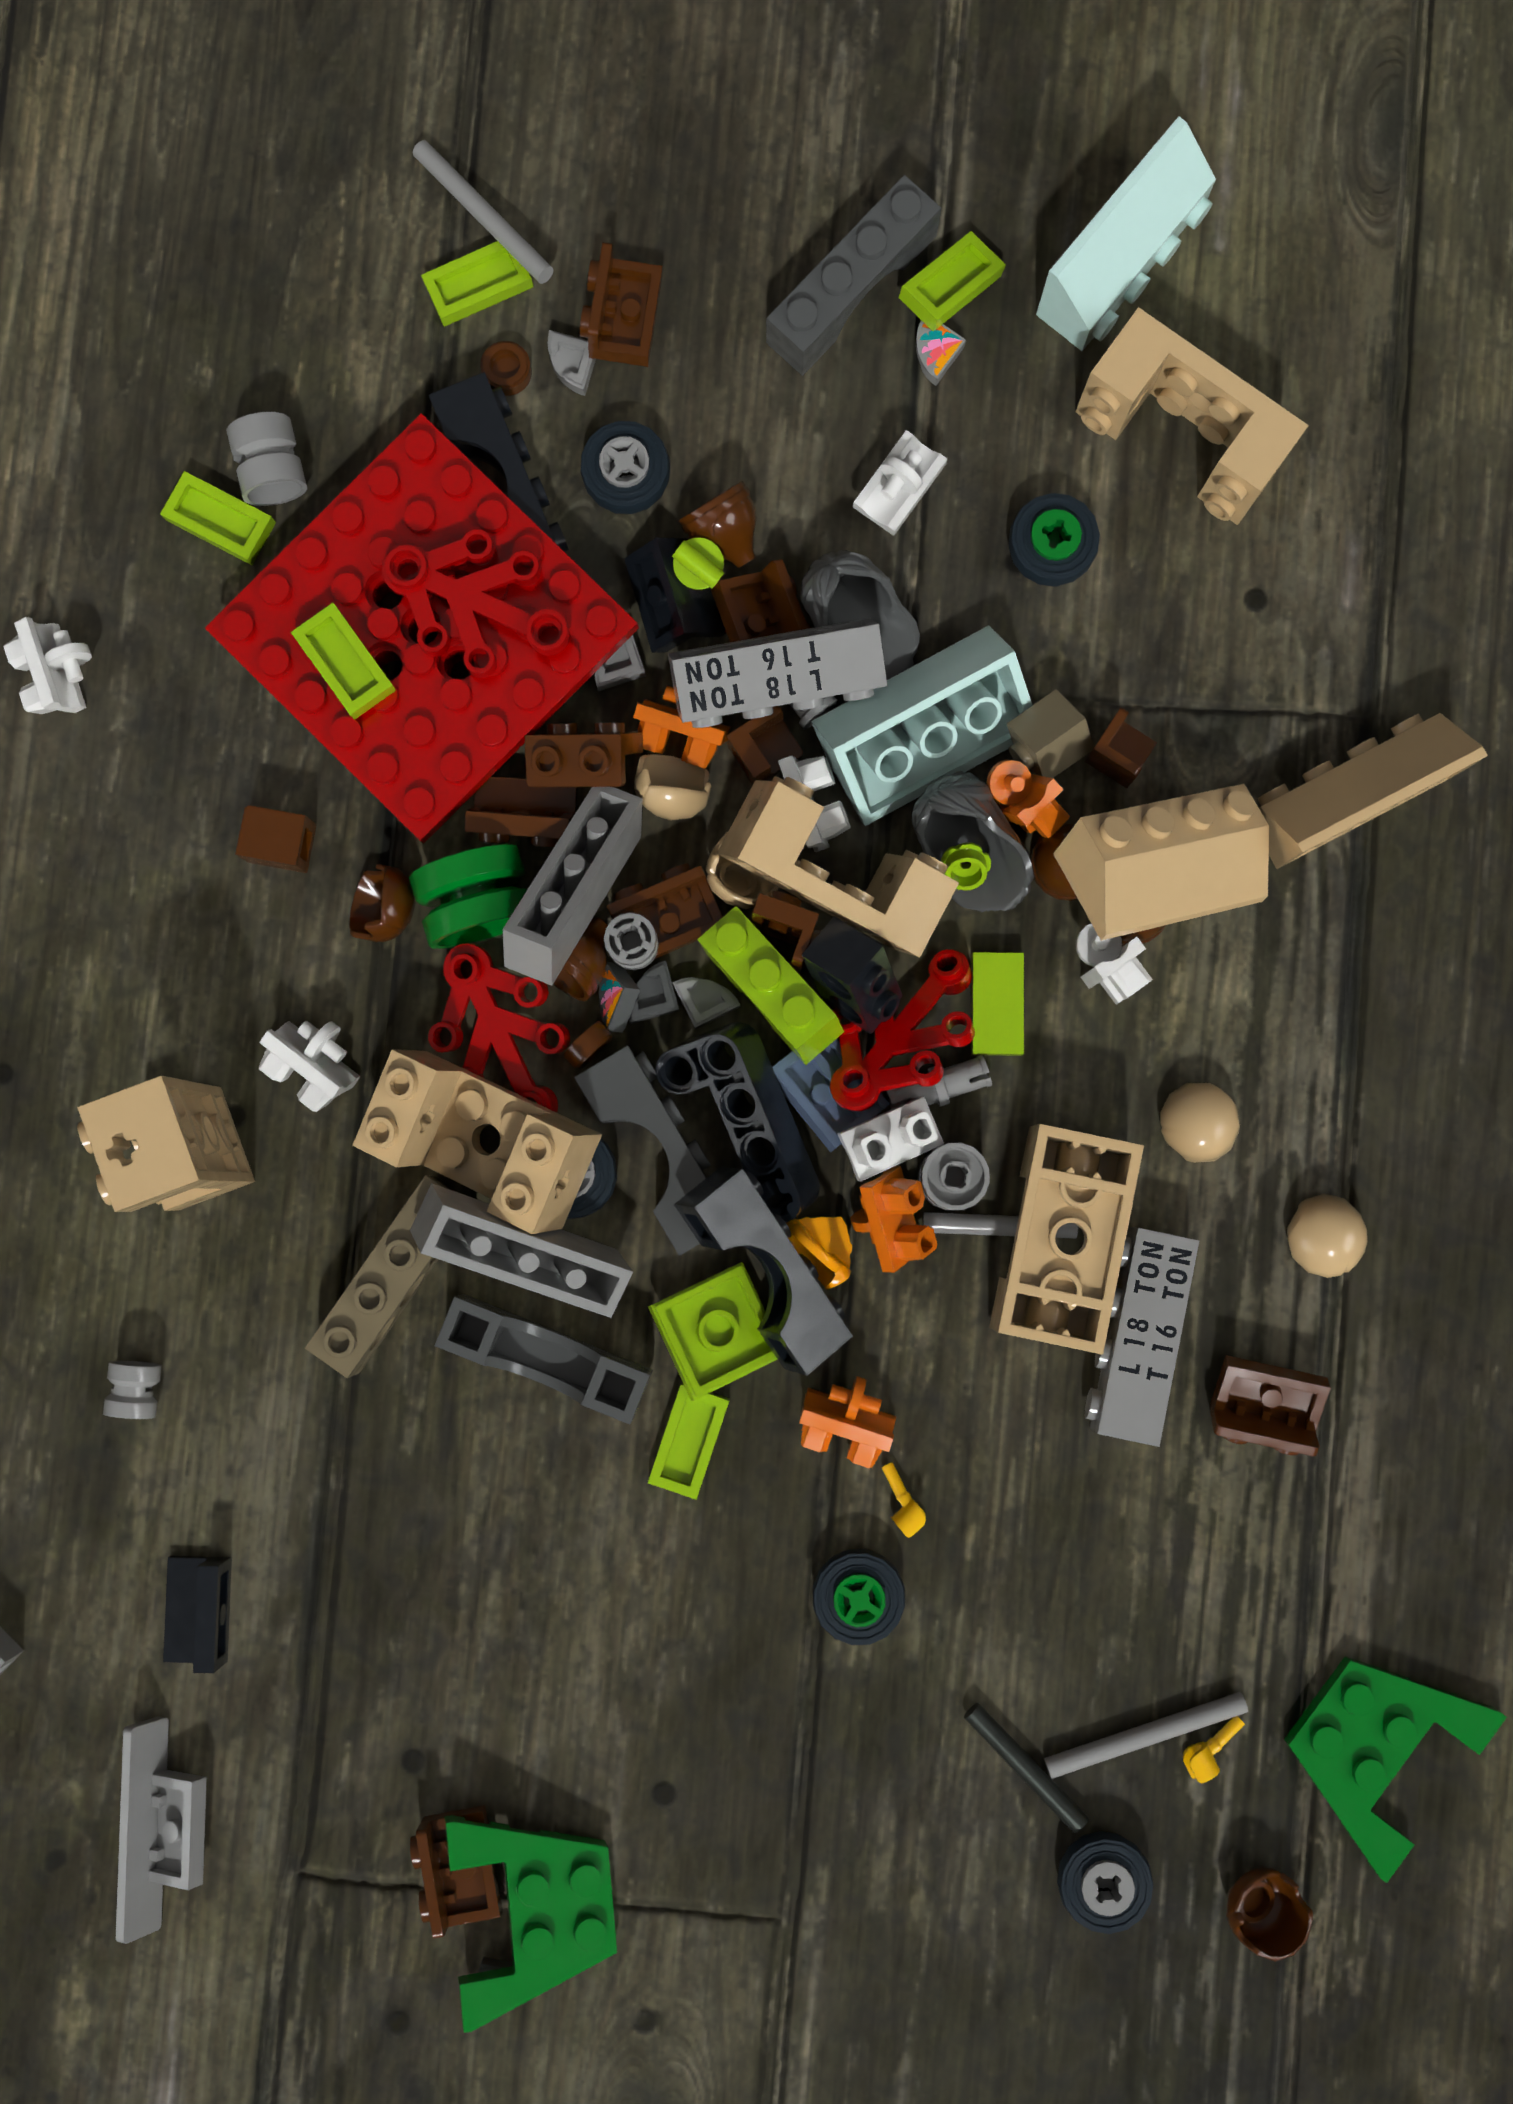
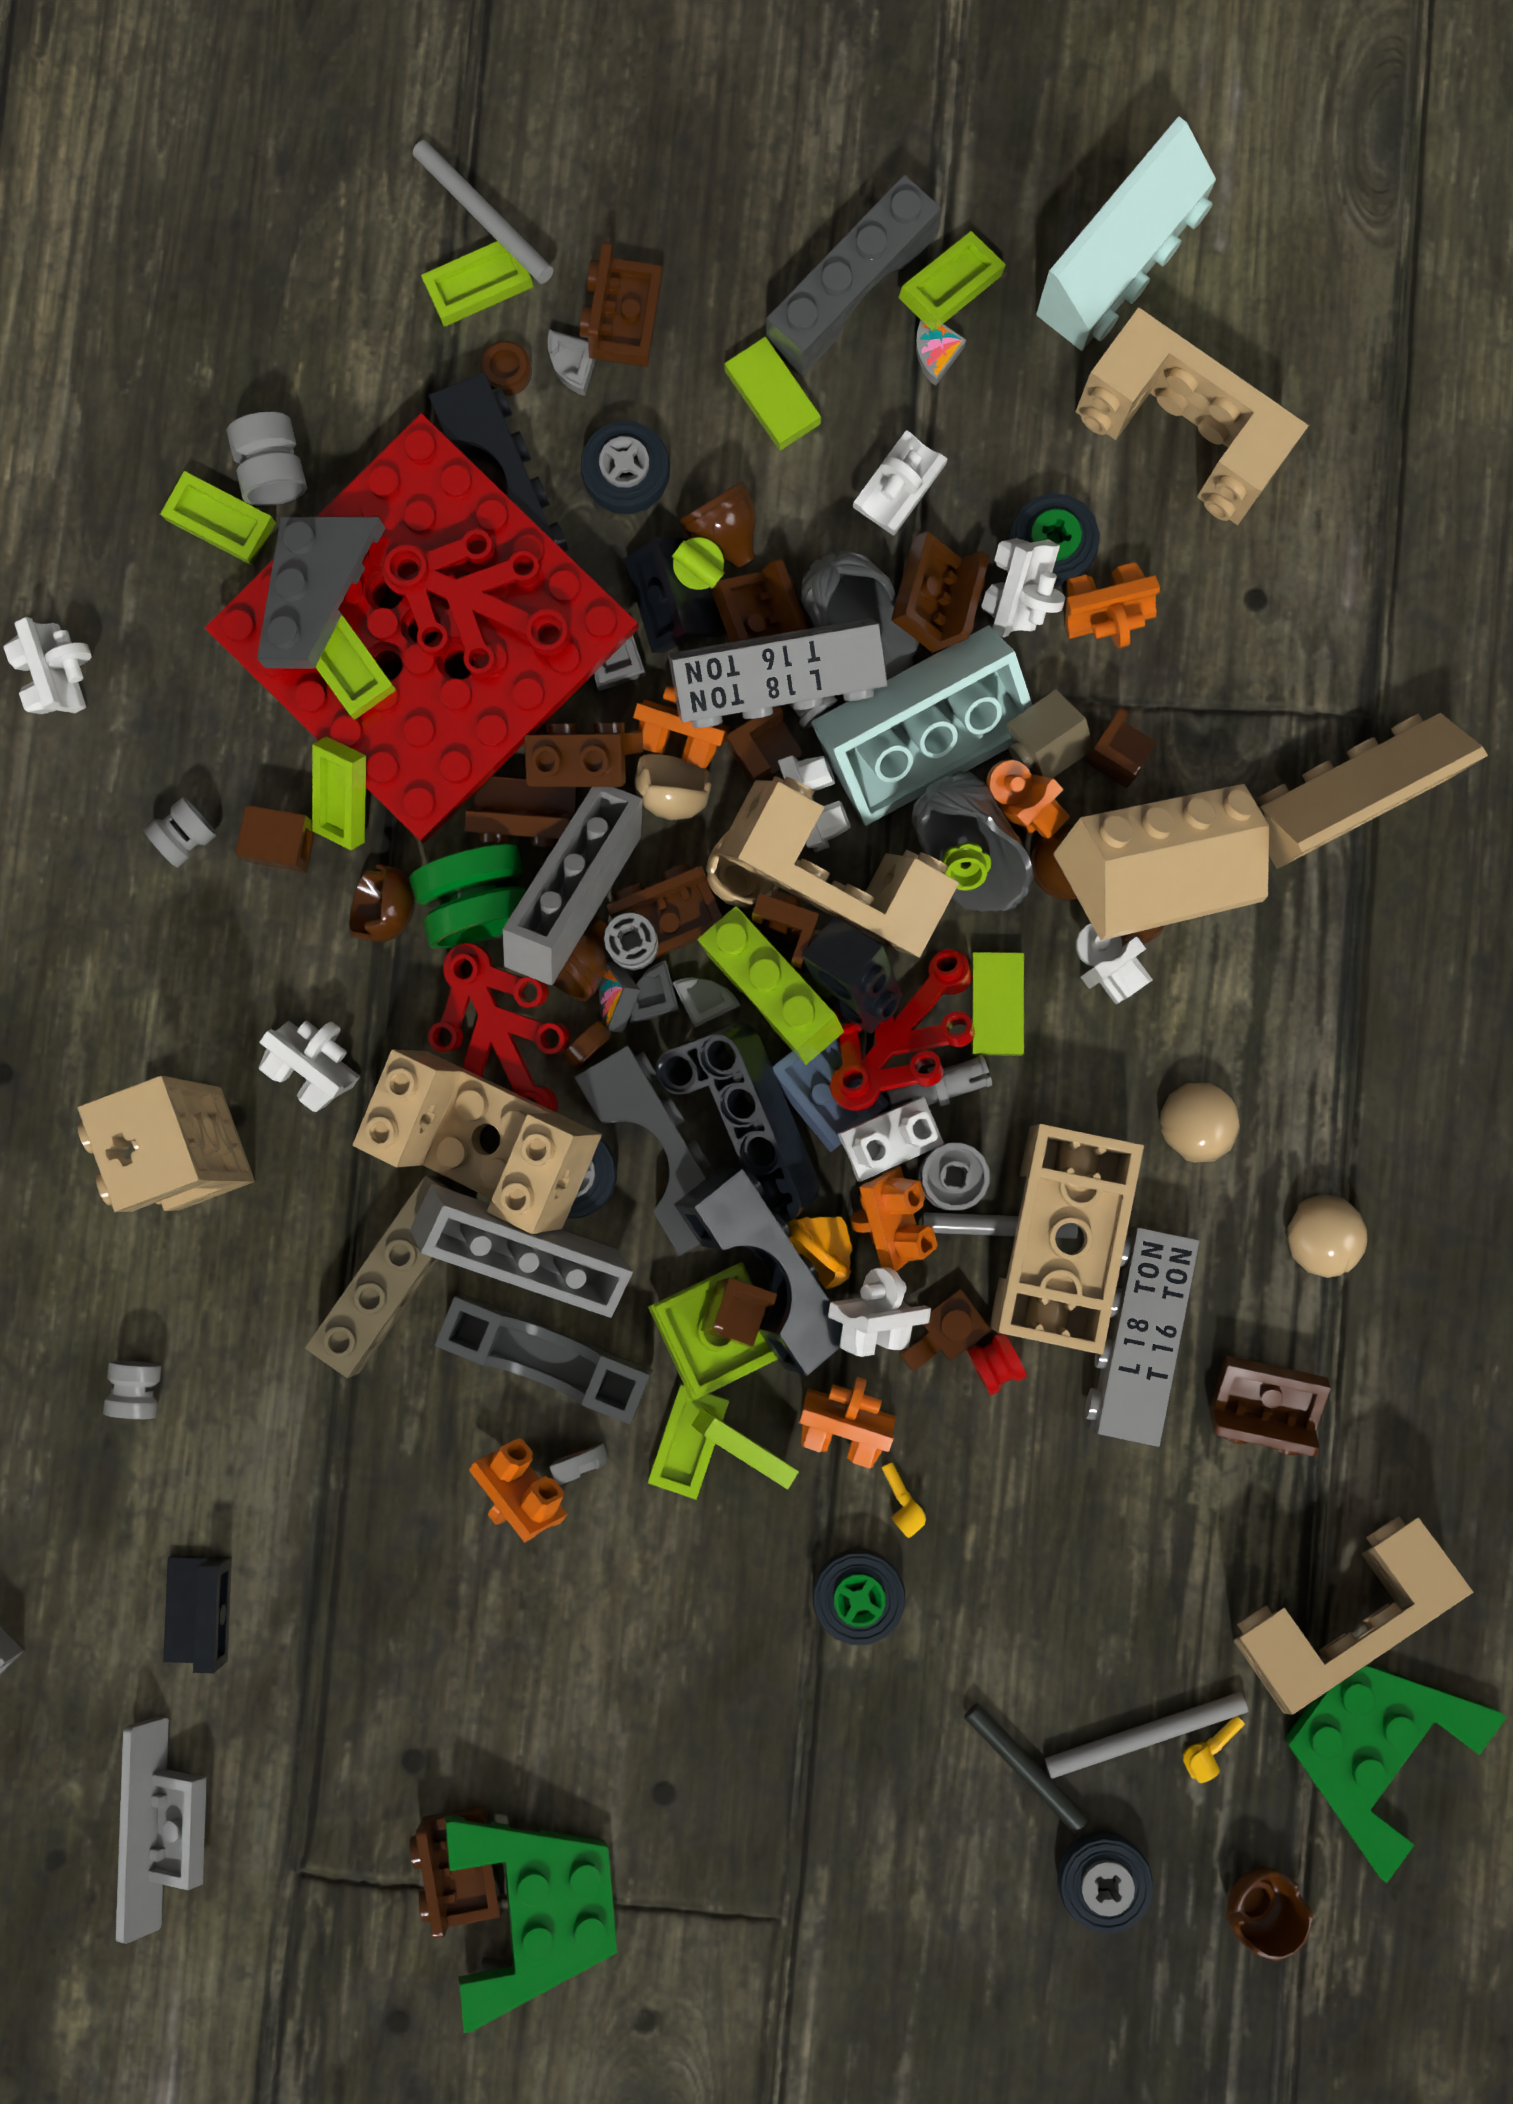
(169, 837): none -> light grey wheel
(307, 584): none -> dark grey wing
(338, 793): none -> lime tile
(517, 1491): none -> orange hips
(572, 1465): none -> light grey tile
(737, 1311): none -> reddish brown panel
(744, 1448): none -> lime tile
(772, 393): none -> lime tile
(877, 1315): none -> white hips
(939, 593): none -> reddish brown bracket
(951, 1328): none -> reddish brown plate
(996, 1363): none -> red wheel
(1028, 587): none -> white hips
(1113, 608): none -> orange hips
(1414, 1575): none -> tan plate

